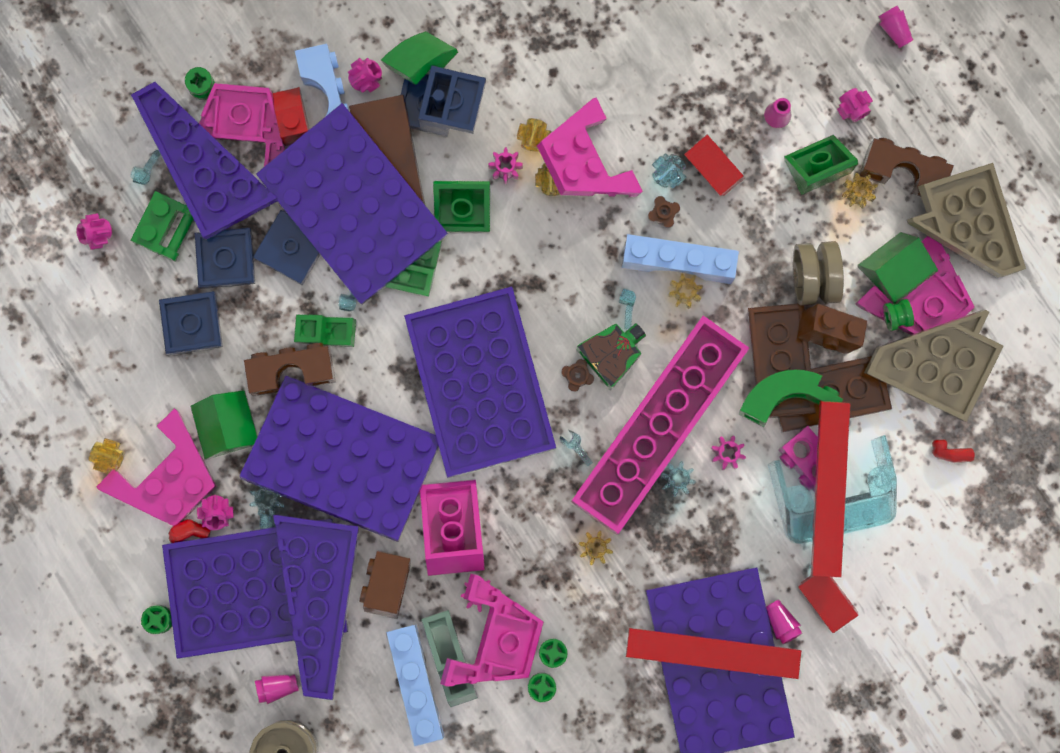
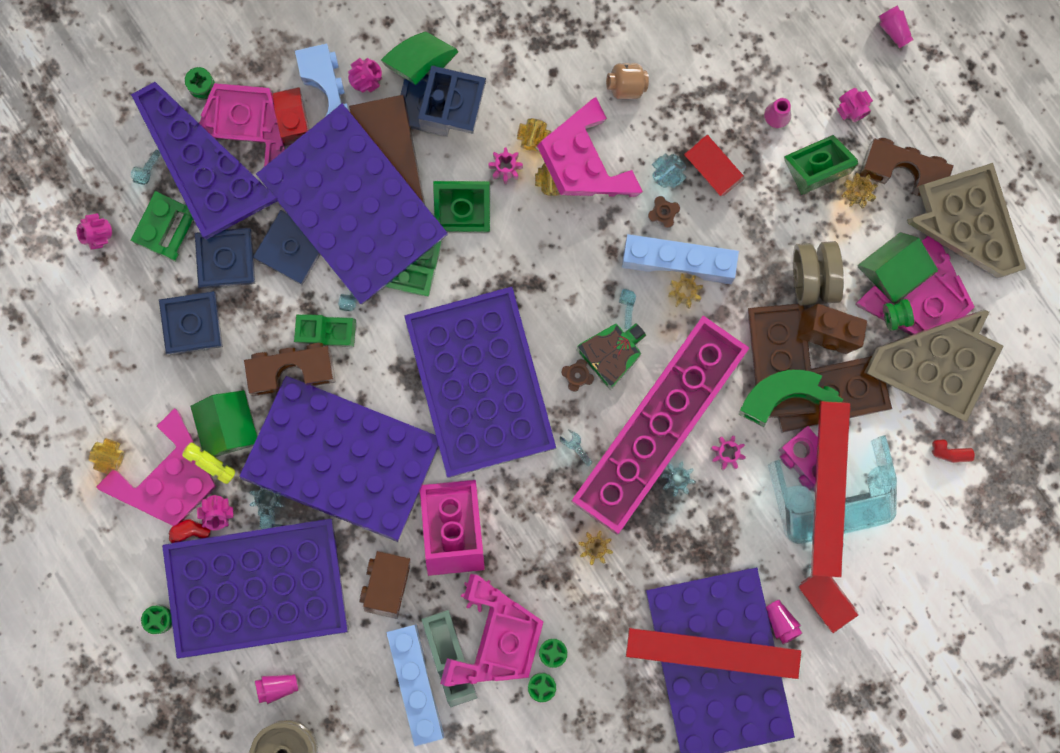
(208, 463): none -> neon yellow axle
(317, 584): dark purple wing -> none
(627, 81): none -> medium nougat head

